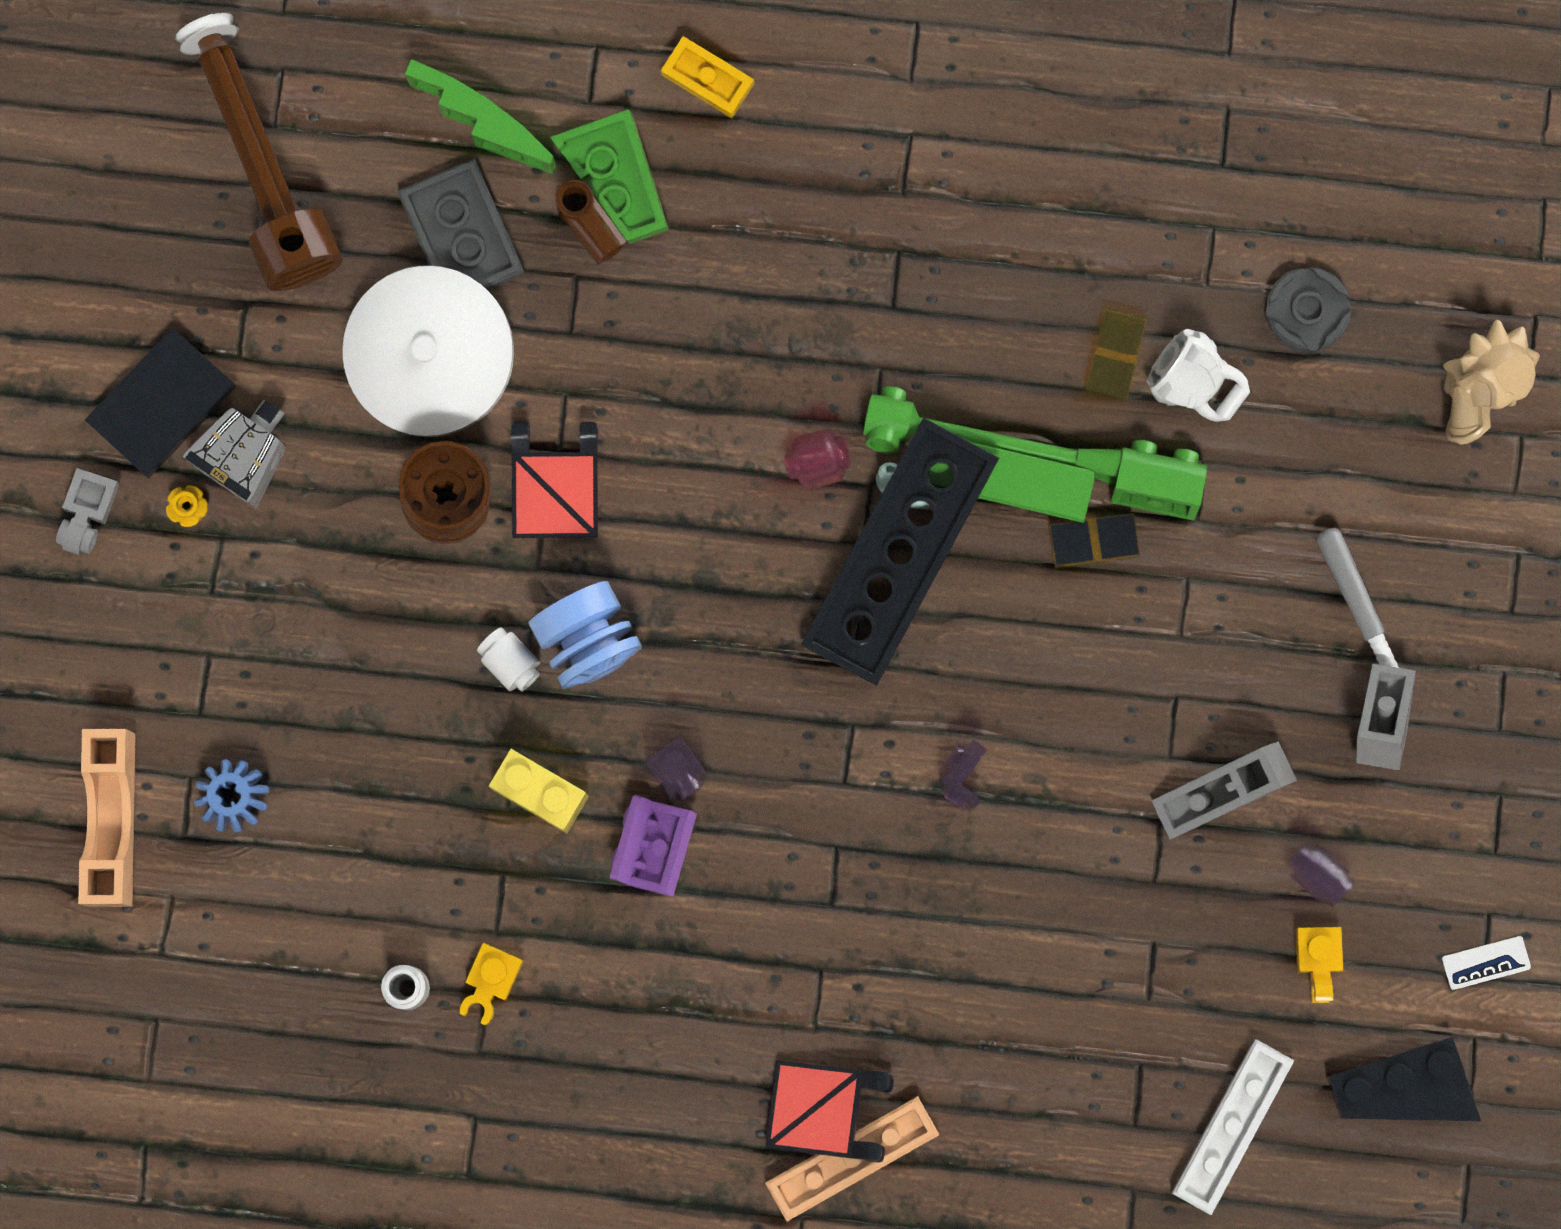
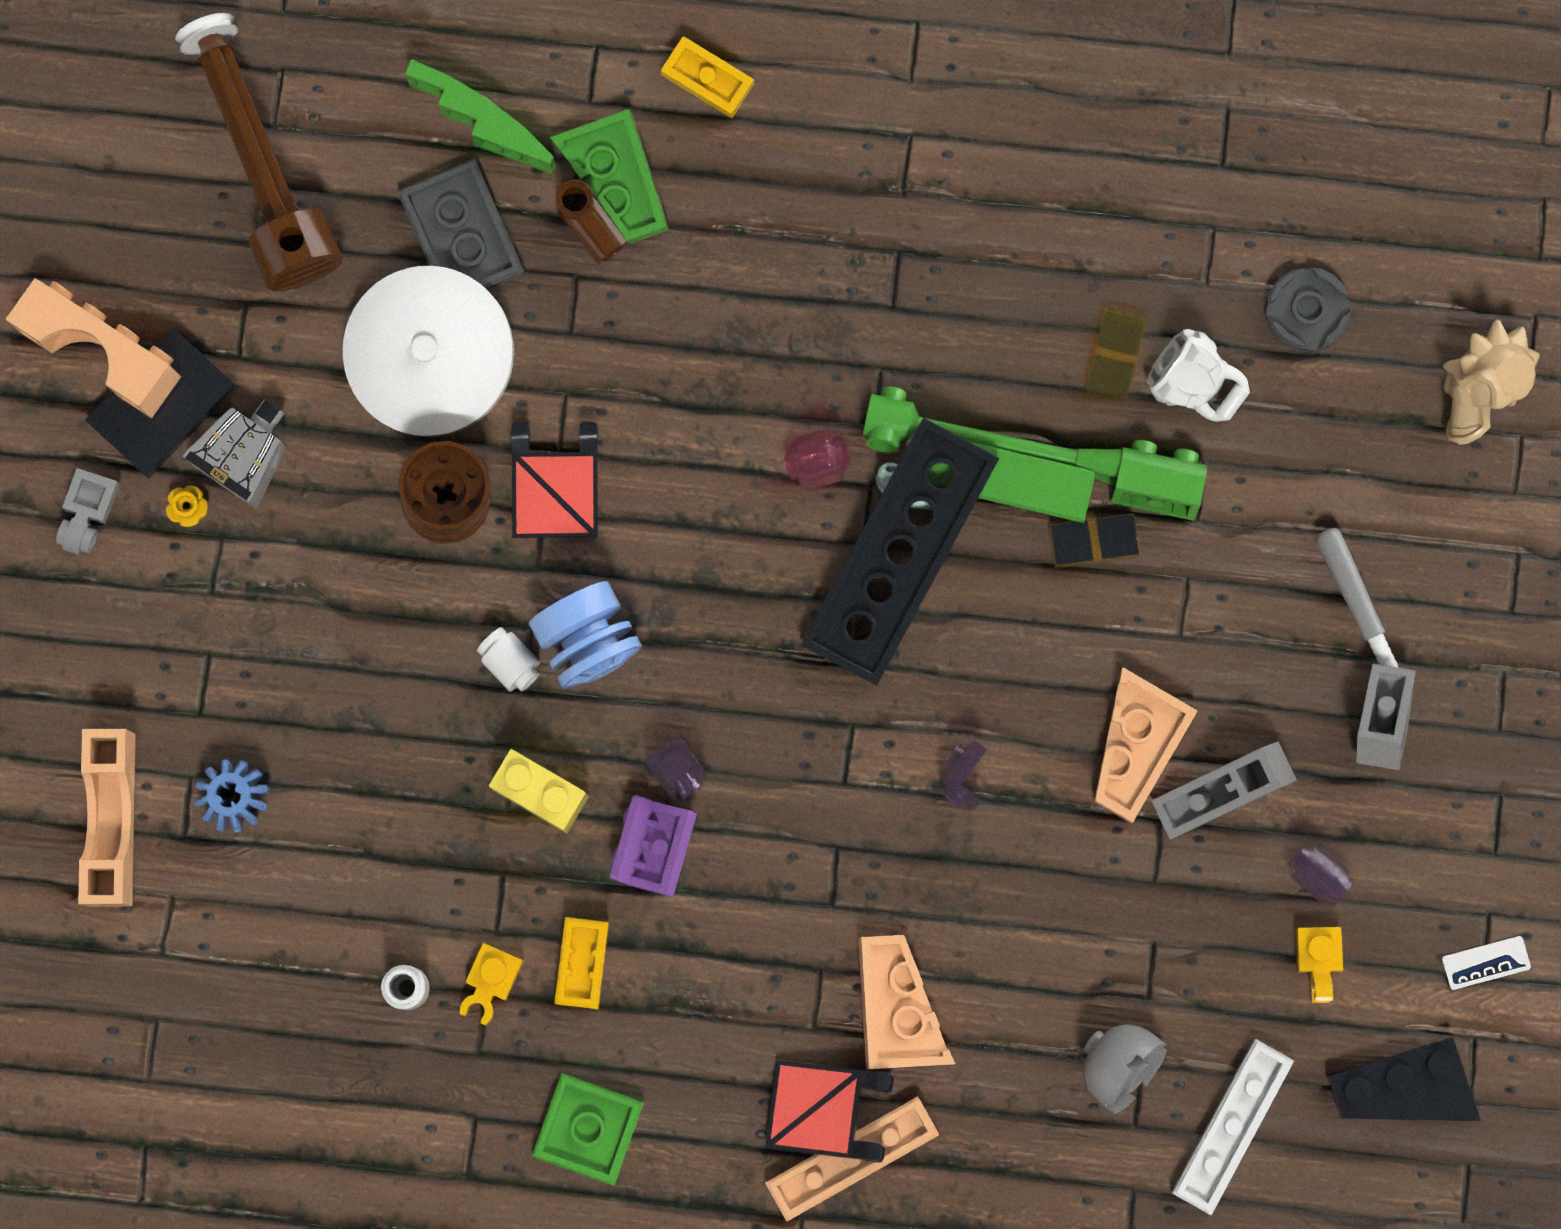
(54, 321): none -> light nougat arch
(581, 963): none -> yellow plate
(588, 1129): none -> bright green tile
(895, 1009): none -> light nougat wing
(1120, 1063): none -> light grey cylinder
(1139, 743): none -> light nougat wing

